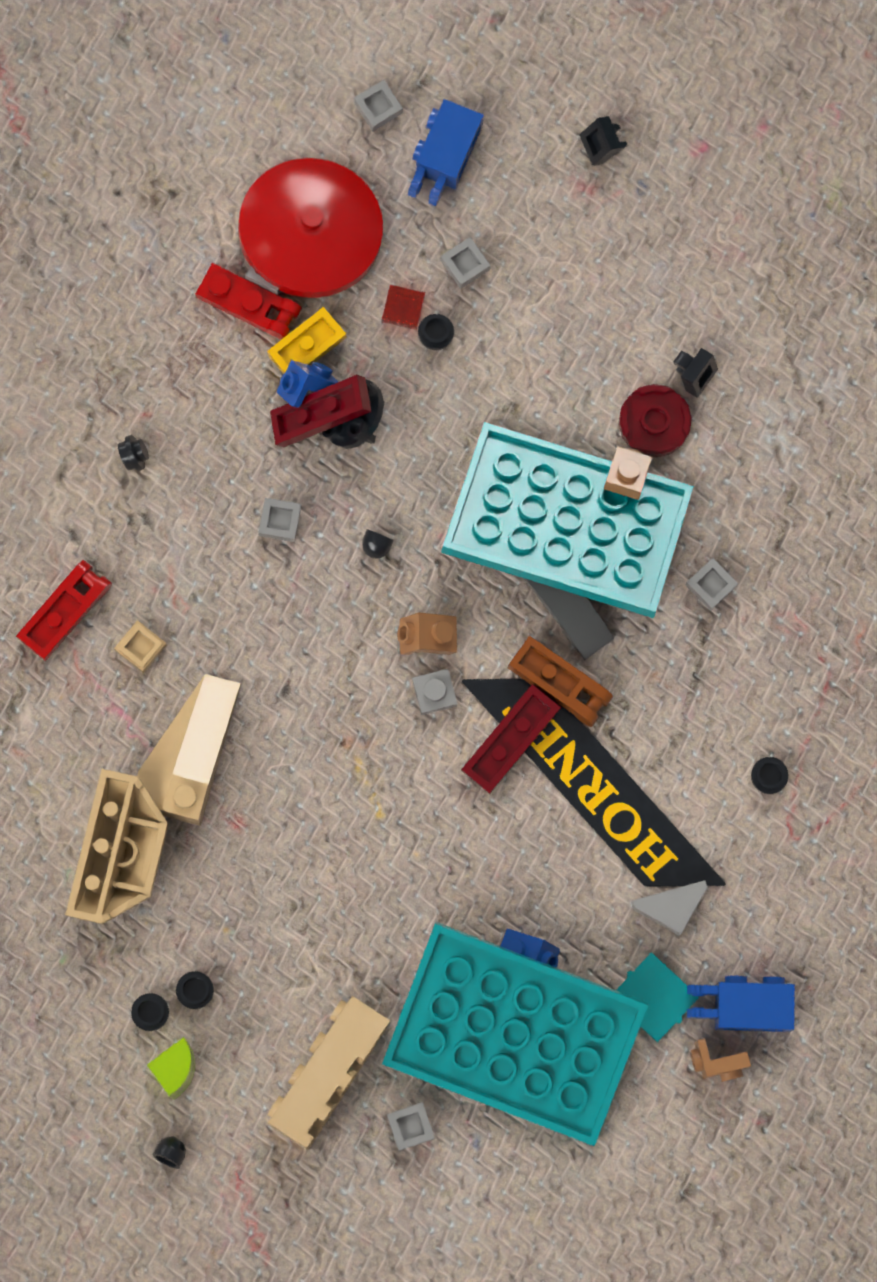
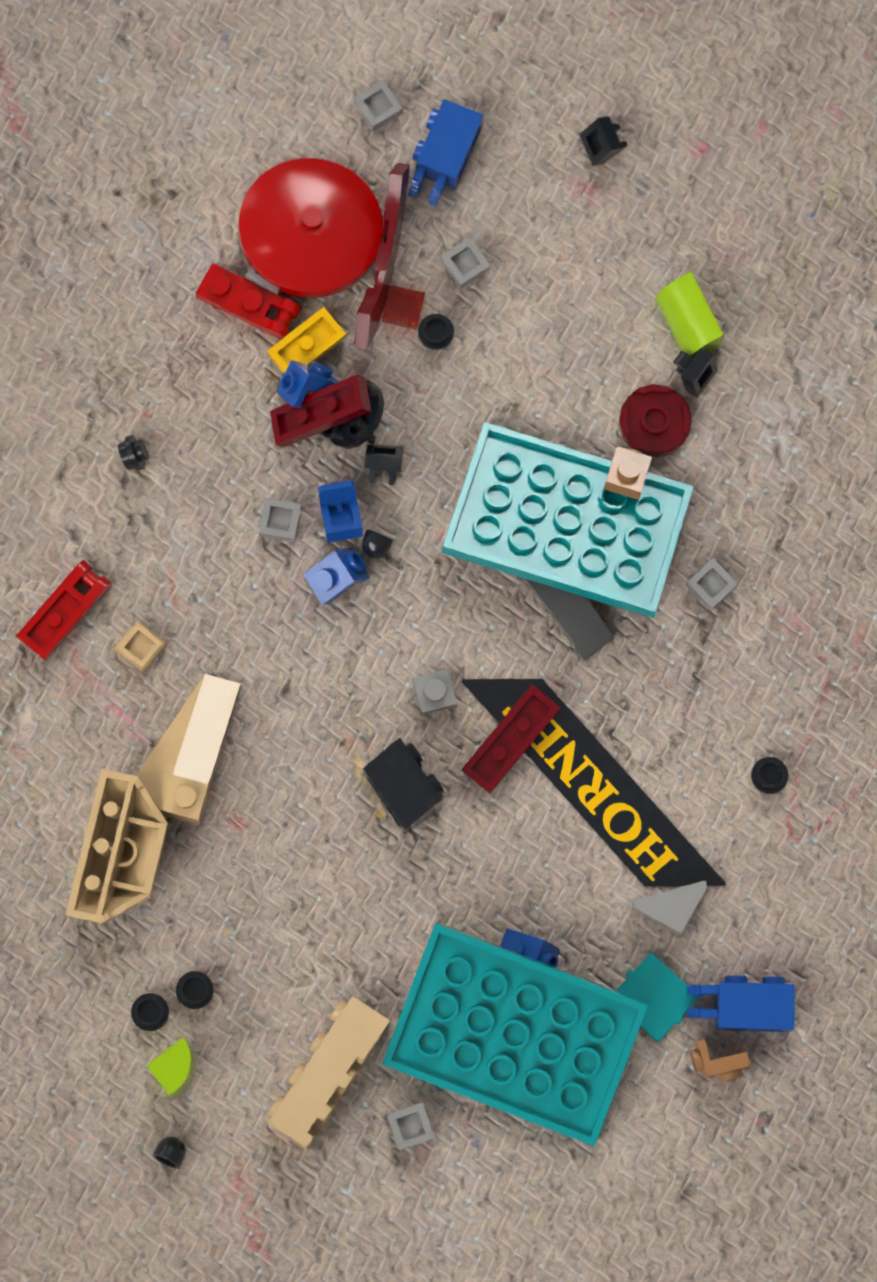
(336, 574): none -> bracket
(340, 511): none -> blue bracket
(374, 300): none -> dark red tile
(383, 458): none -> black tile
(404, 786): none -> black slope
(428, 634): medium nougat bracket -> none
(559, 680): dark orange plate -> none
(689, 315): none -> lime brick

